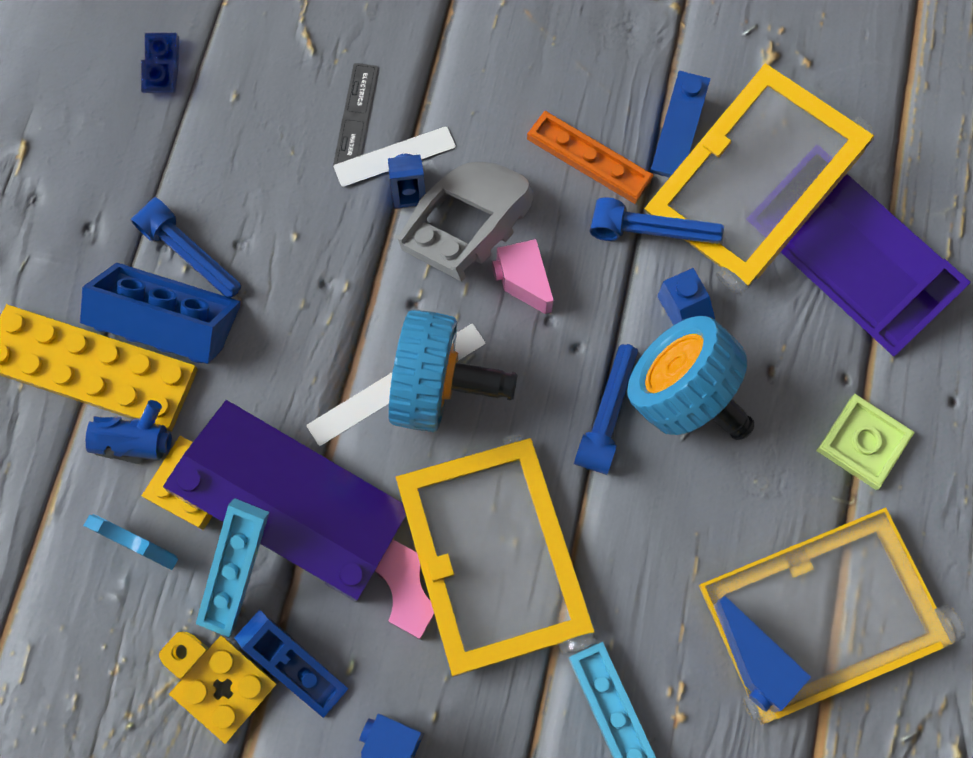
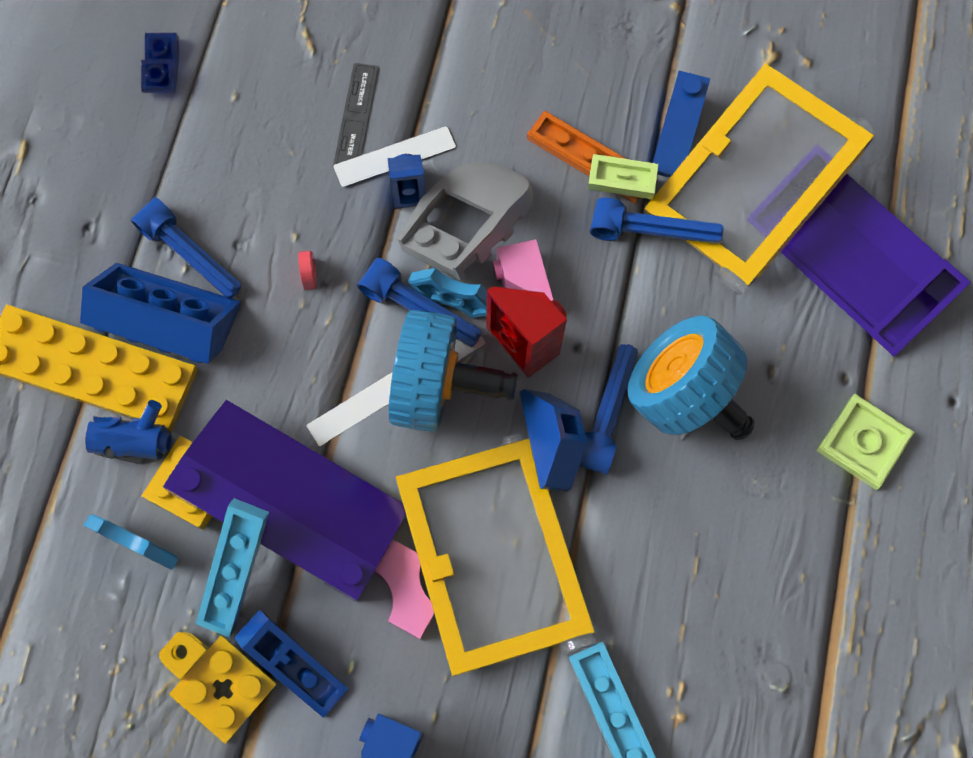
(307, 269): none -> coral tile
(383, 283): none -> blue axle
(444, 290): none -> dark azure tile
(526, 326): none -> red slope
(554, 437): none -> blue slope
(623, 176): none -> yellowish green plate
(685, 297): blue slope -> none
(762, 664): blue slope -> none
(839, 608): clear door -> none

